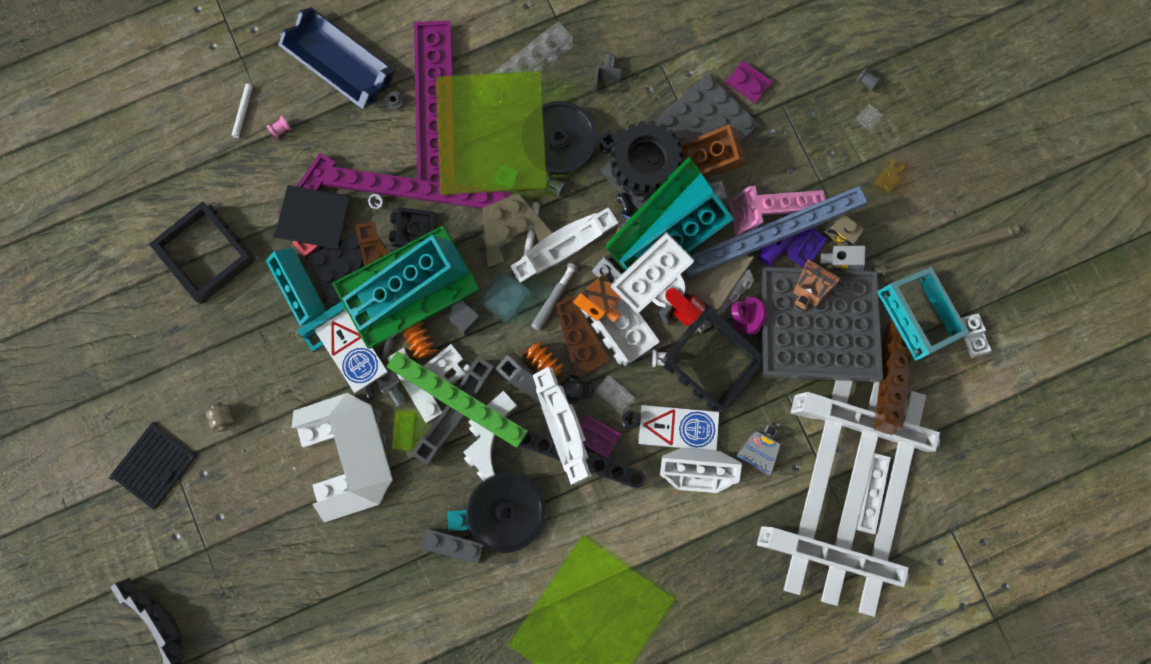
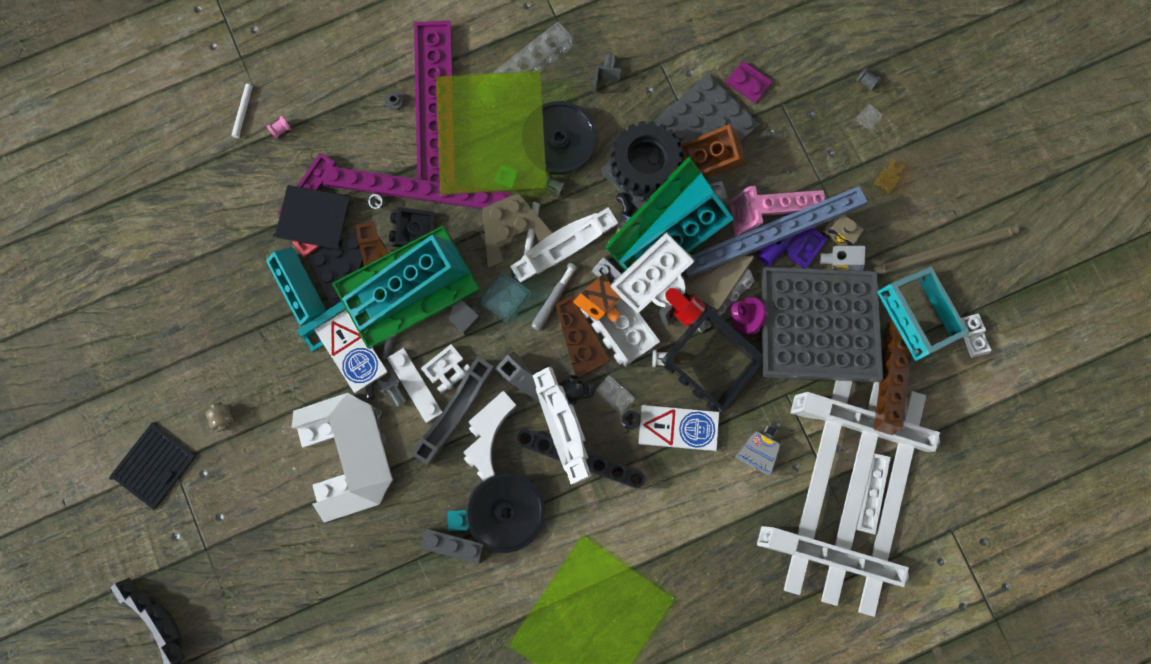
(222, 278): black window -> none
(336, 57): dark blue panel -> none
(404, 430): clear neon green plate -> none
(419, 342): orange piece -> none
(457, 399): bright green plate -> none
(542, 359): orange piece -> none
(599, 436): magenta plate -> none
(608, 136): black bush -> none
(700, 470): white wedge -> none
(814, 285): torso -> none

